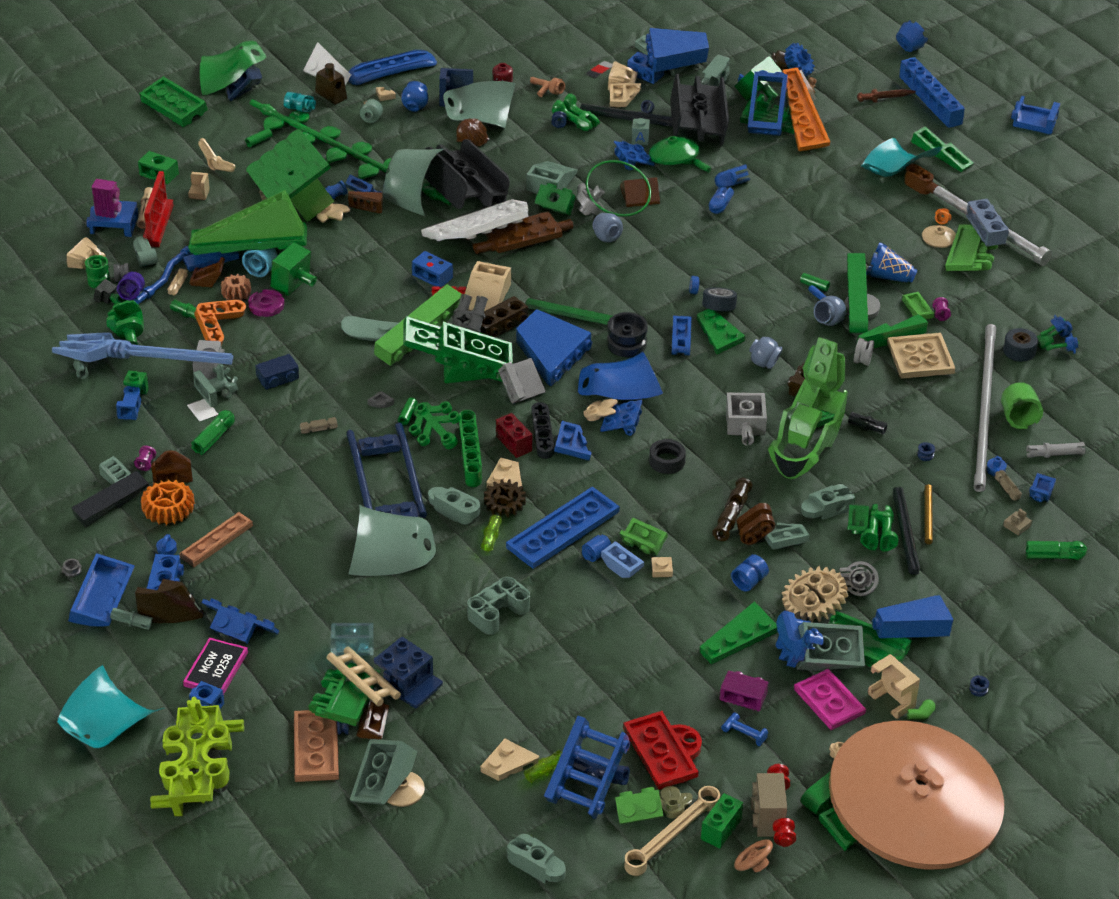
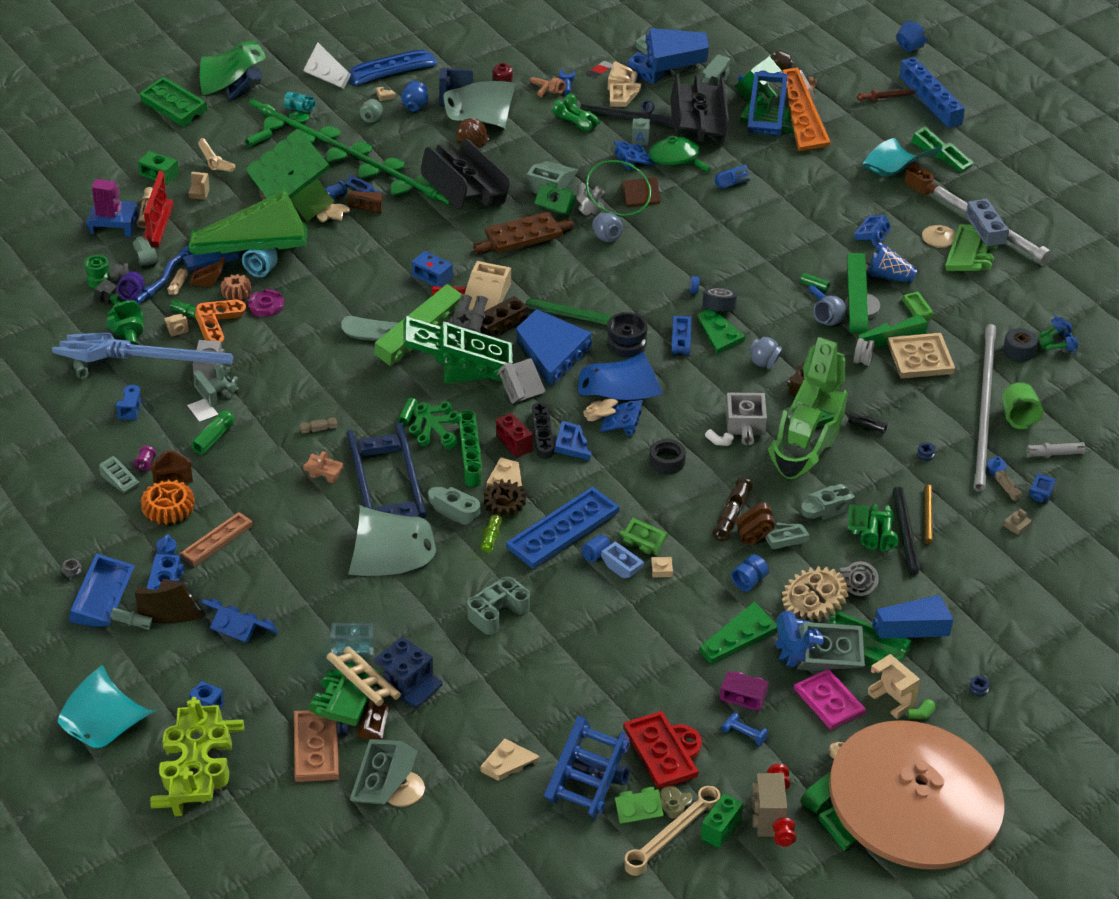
(77, 256): tan piece -> none
(114, 495): black slope -> none
(137, 379): green bracket -> none
(176, 324): none -> tan bracket
(216, 664): black tile -> none
(277, 371): dark blue brick -> none
(292, 269): green brick -> none
(323, 466): none -> nougat hips
(330, 84): dark brown torso -> none
(380, 400): dark grey tile -> none
(405, 178): sand green piece -> none
(479, 221): white plate -> none
(535, 859): sand green piece -> none
(543, 767): clear neon green pin -> none
(559, 124): dark blue bush -> none
(567, 79): none -> blue piece
(717, 440): none -> white arm
(720, 200): blue arm -> none
(755, 858): nougat piece -> none
(798, 57): blue gear -> none
(873, 228): none -> blue bracket
(941, 306): magenta bush -> none
(942, 220): orange plate -> none
(1035, 117): blue panel -> none
(1055, 550): green piece -> none

